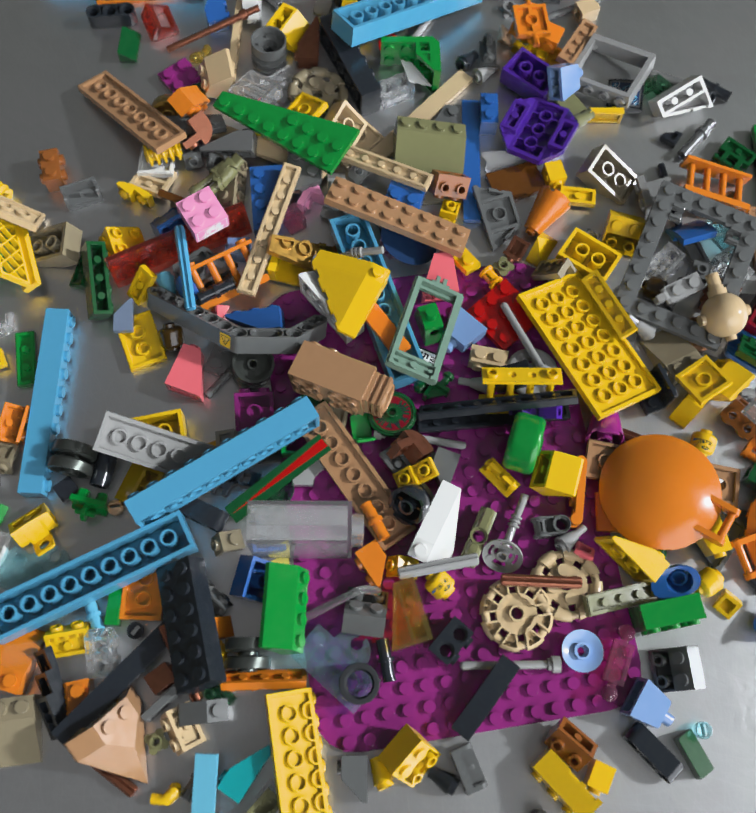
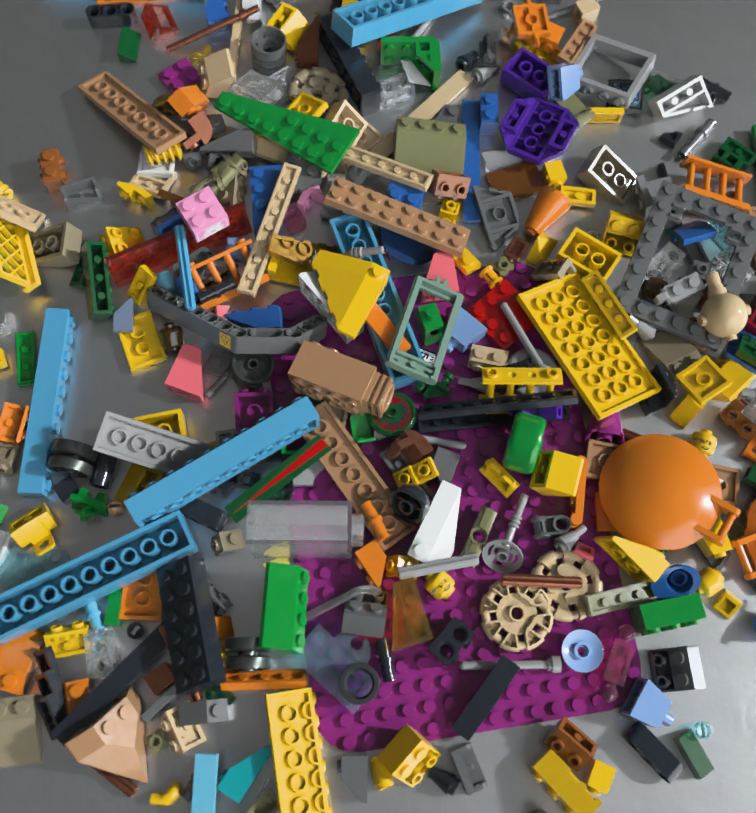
(249, 579): blue slope -> none

